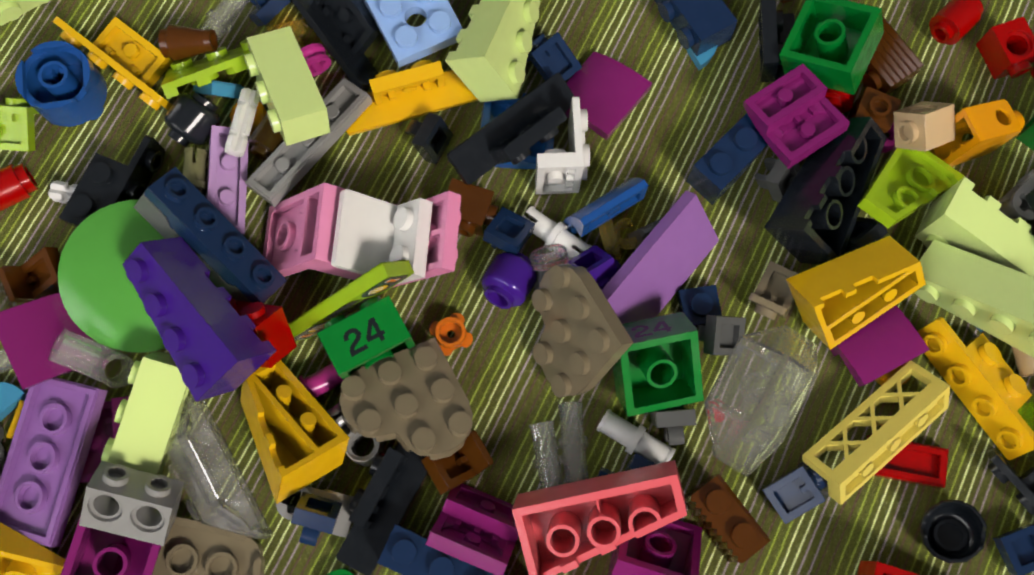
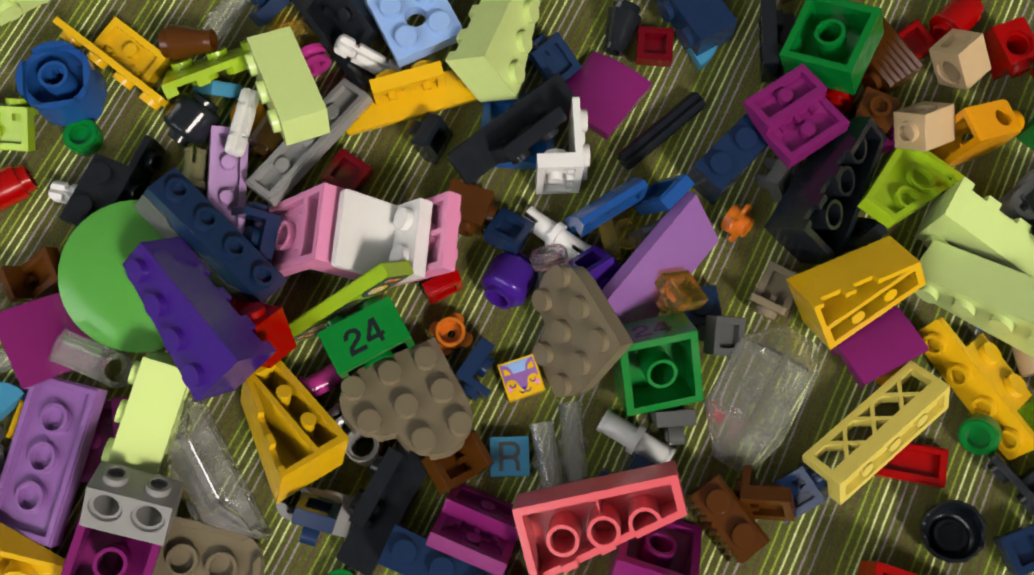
(83, 137): none -> green tile
(262, 228): none -> dark blue bracket
(347, 171): none -> dark red plate
(363, 55): none -> white axle
(442, 286): none -> red tile
(477, 363): none -> dark blue bracket
(510, 456): none -> dark azure tile
(521, 378): none -> tile
(620, 26): none -> black cone
(654, 46): none -> dark red plate
(661, 130): none -> black axle
(664, 194): none -> blue tile
(679, 292): none -> clear yellow tile
(738, 221): none -> orange plate
(765, 501): none -> reddish brown bracket
(917, 38): none -> red tile
(960, 58): none -> tan brick
(980, 434): none -> green tile

